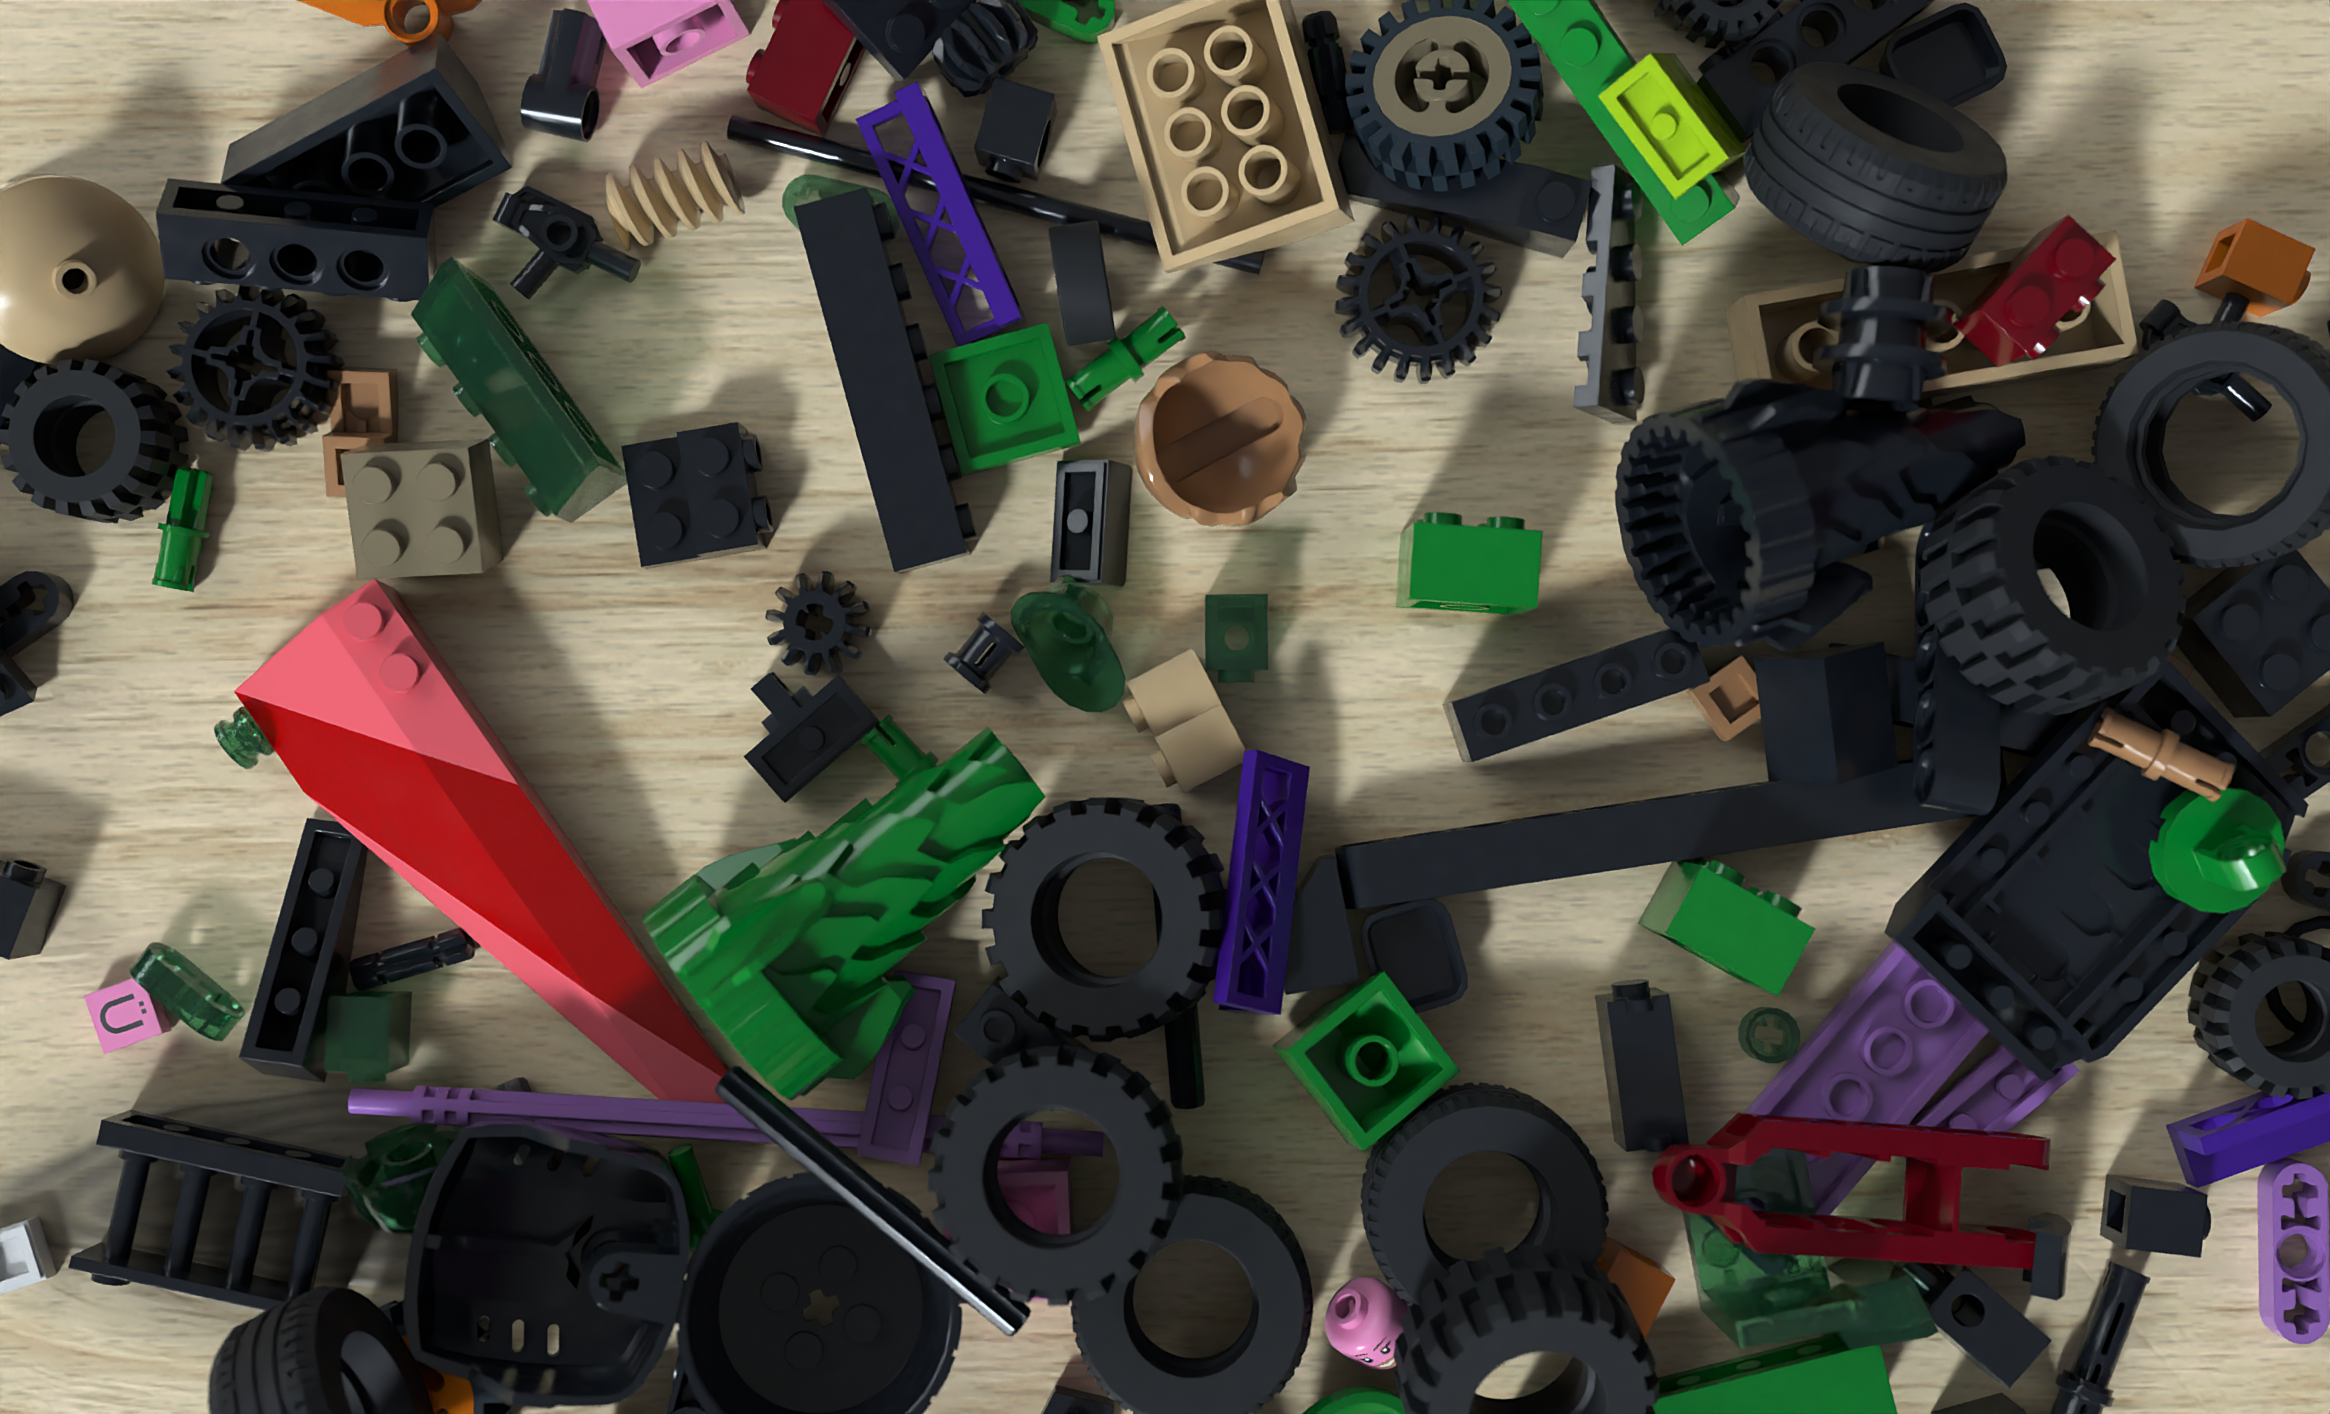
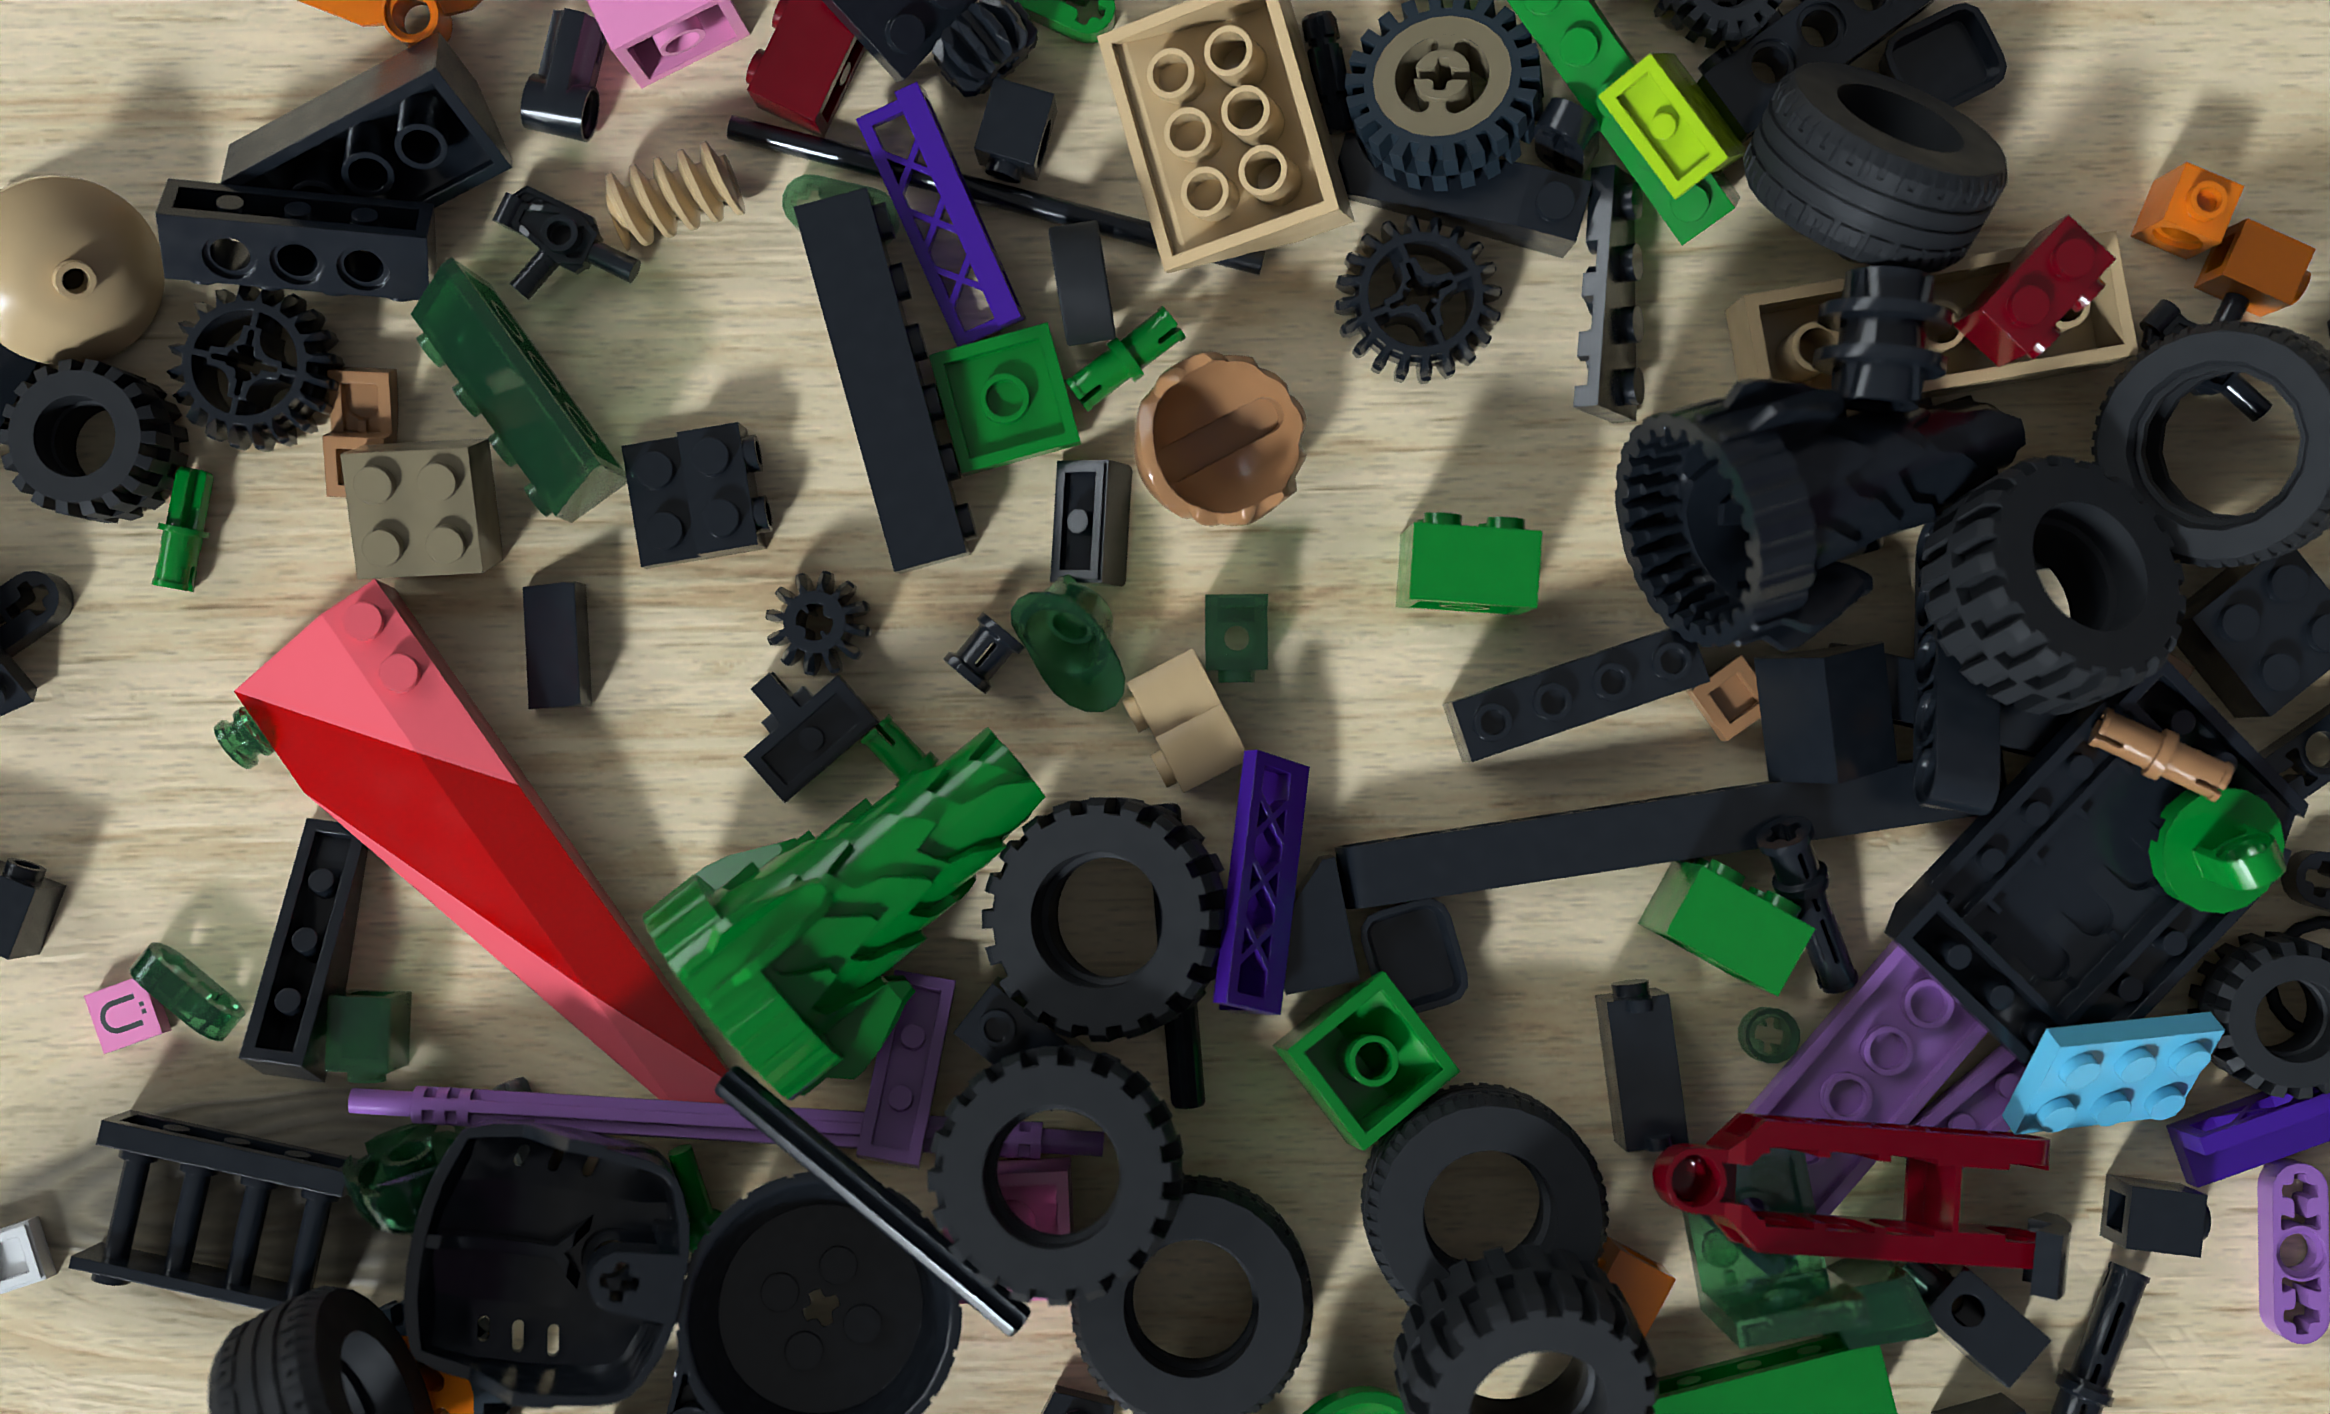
(411, 959): black axle -> none
(557, 645): none -> black slope
(1365, 1322): bright pink head -> none
(1566, 137): none -> black beam
(1804, 882): none -> black pin
(2112, 1072): none -> medium azure plate
(2187, 211): none -> orange brick

